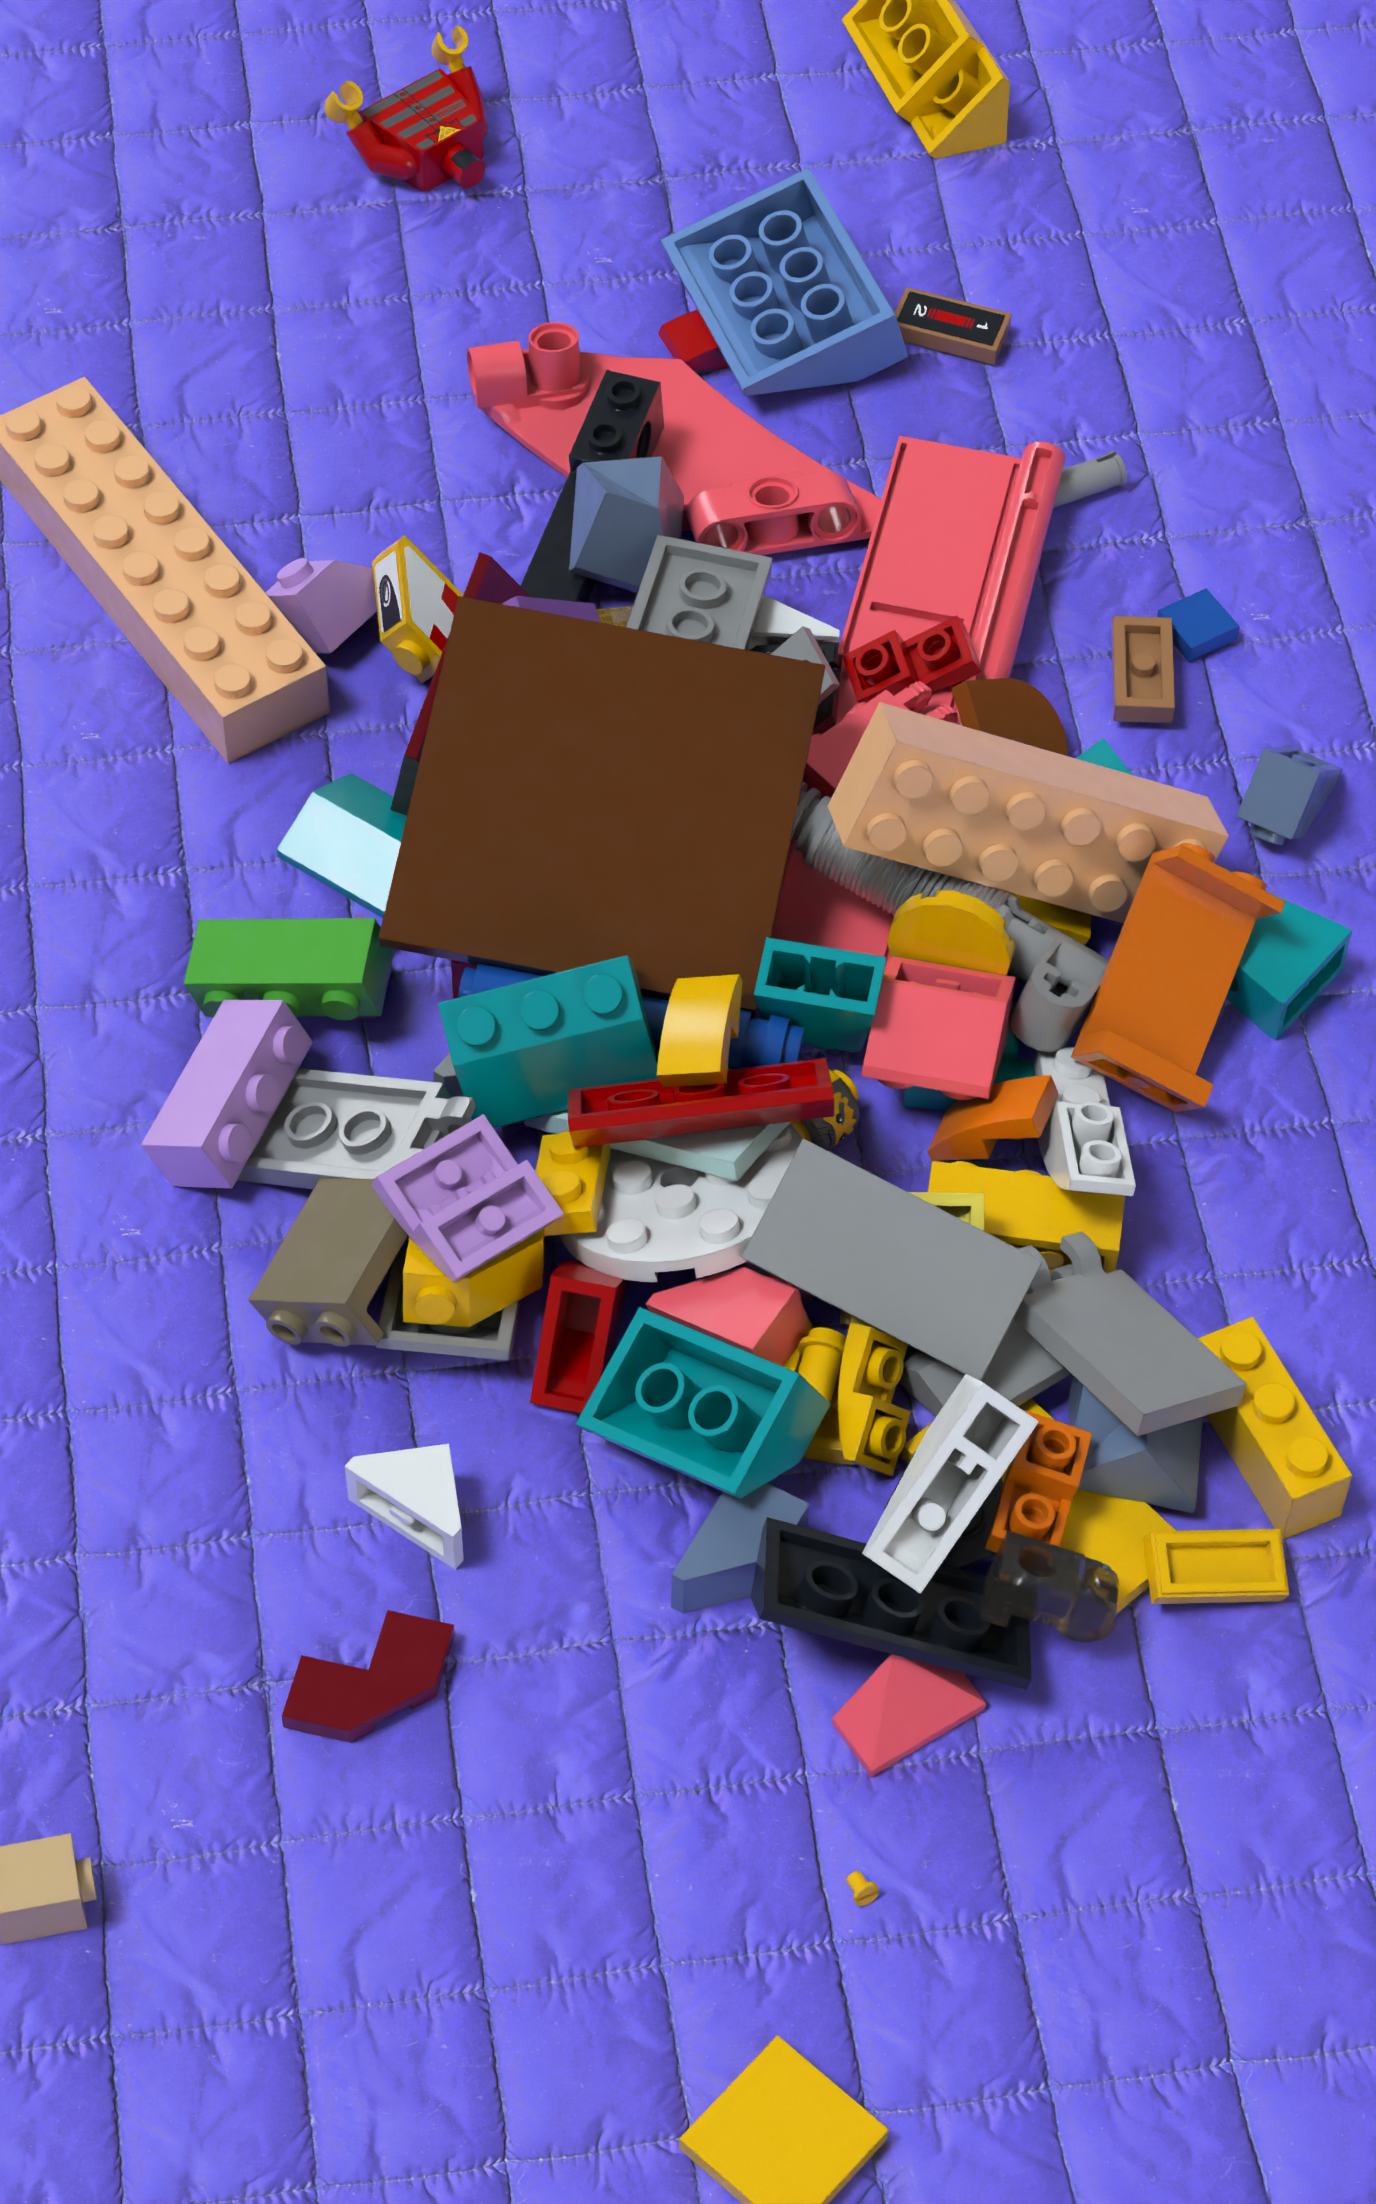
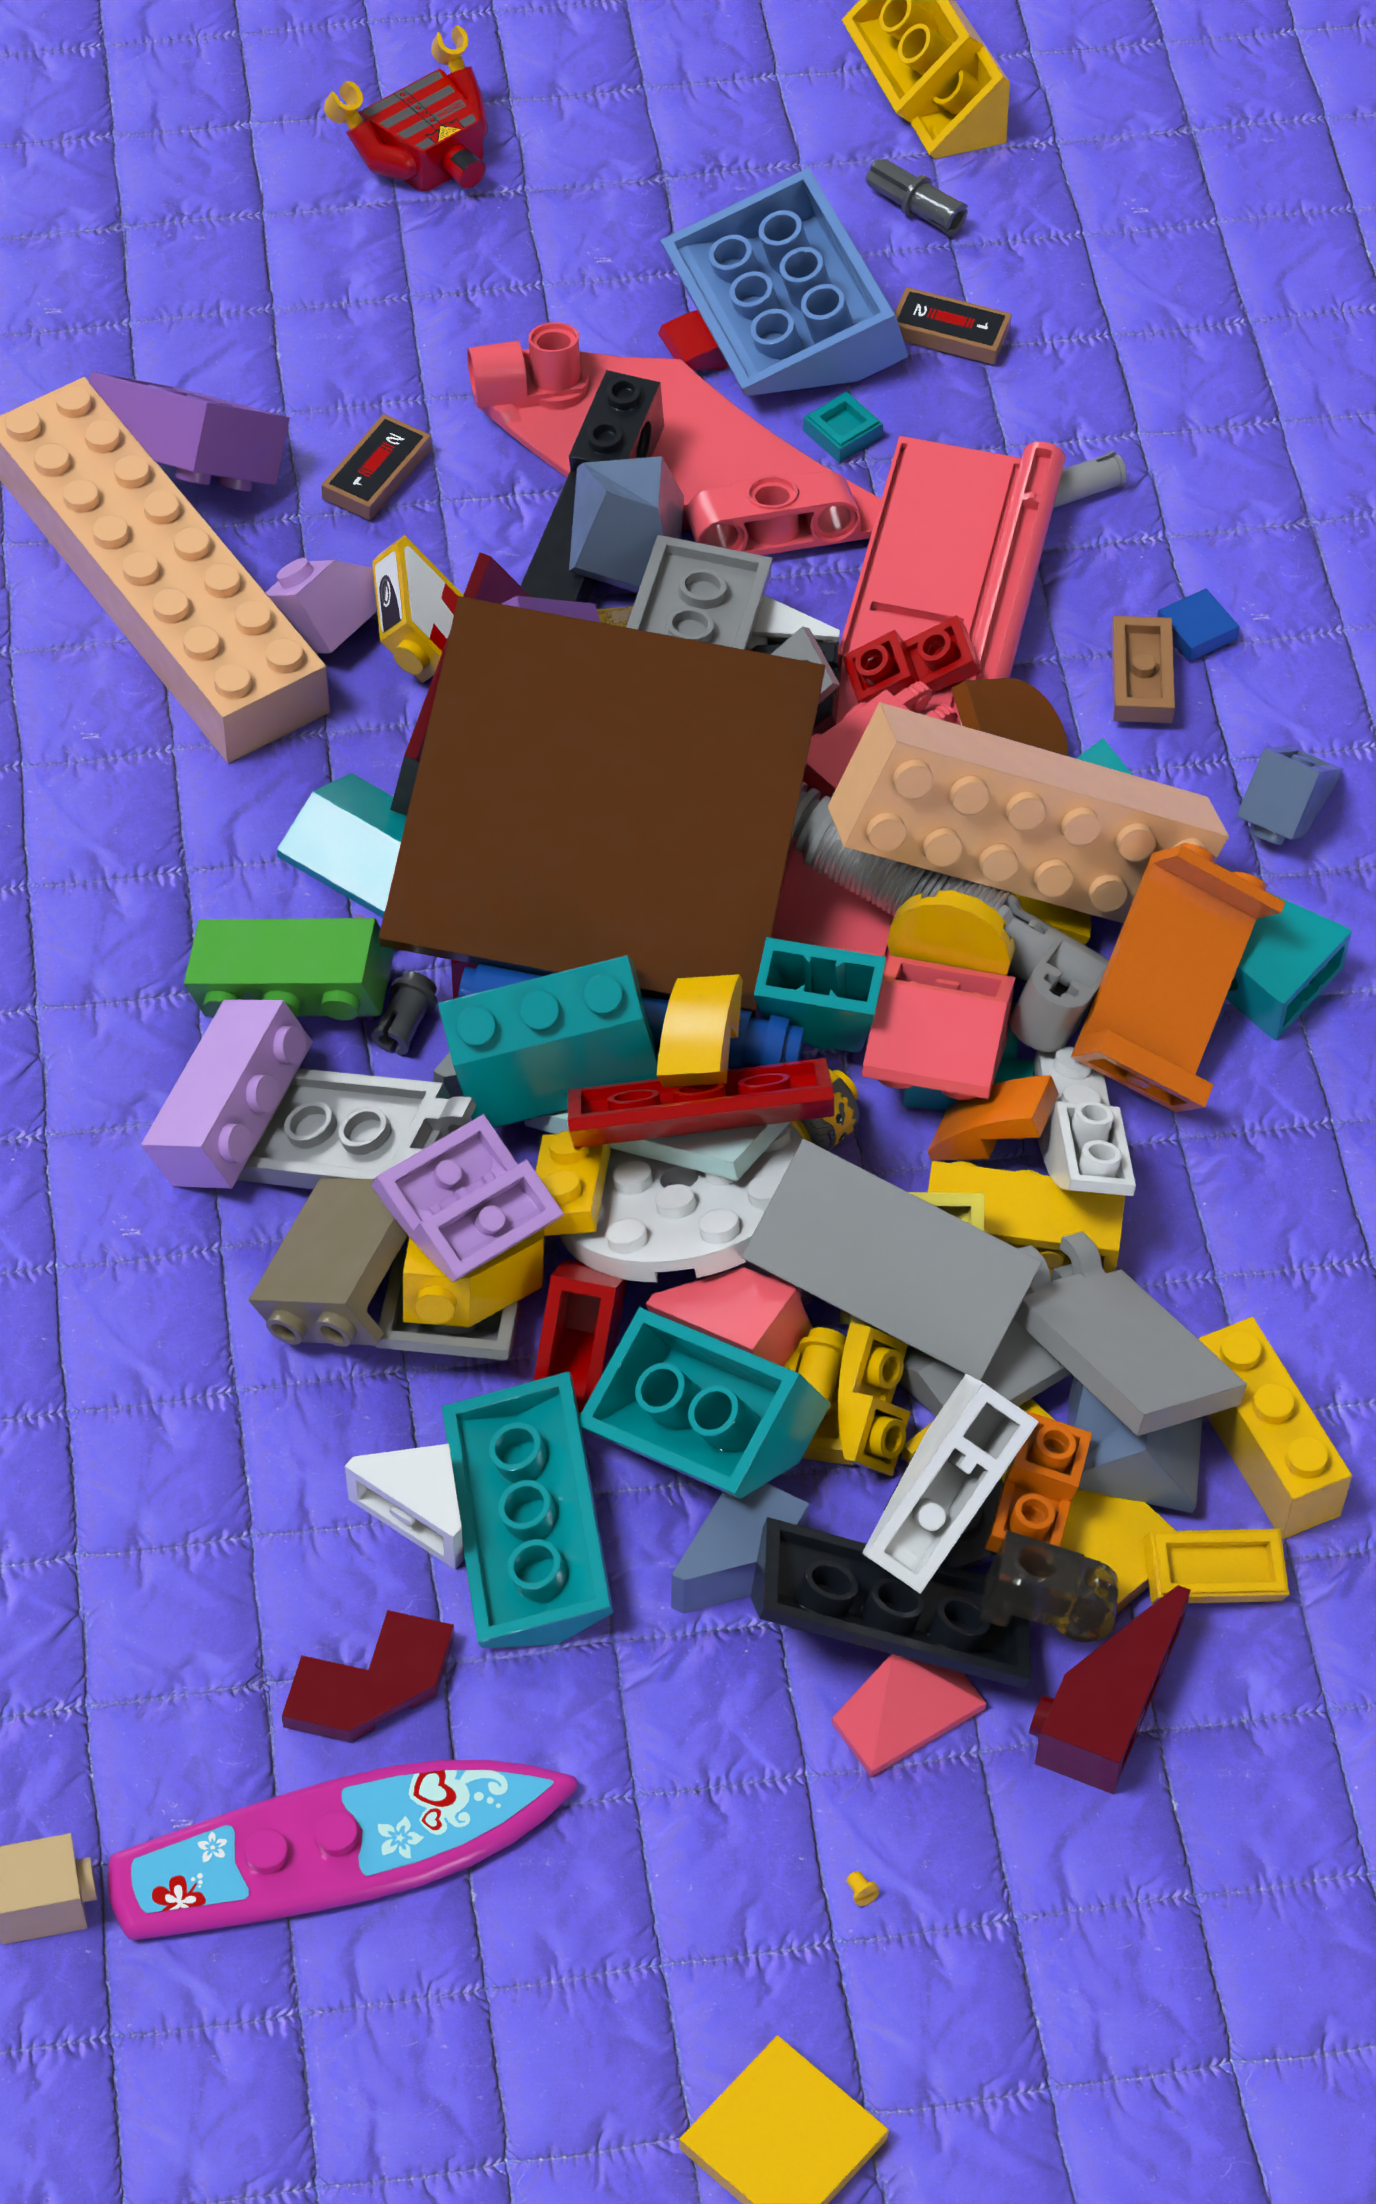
(198, 431): none -> medium lavender slope
(330, 1845): none -> piece
(376, 467): none -> tile
(410, 1000): none -> dark grey pin
(527, 1514): none -> teal slope
(842, 427): none -> teal tile
(917, 196): none -> dark grey axle
(1106, 1697): none -> dark red slope

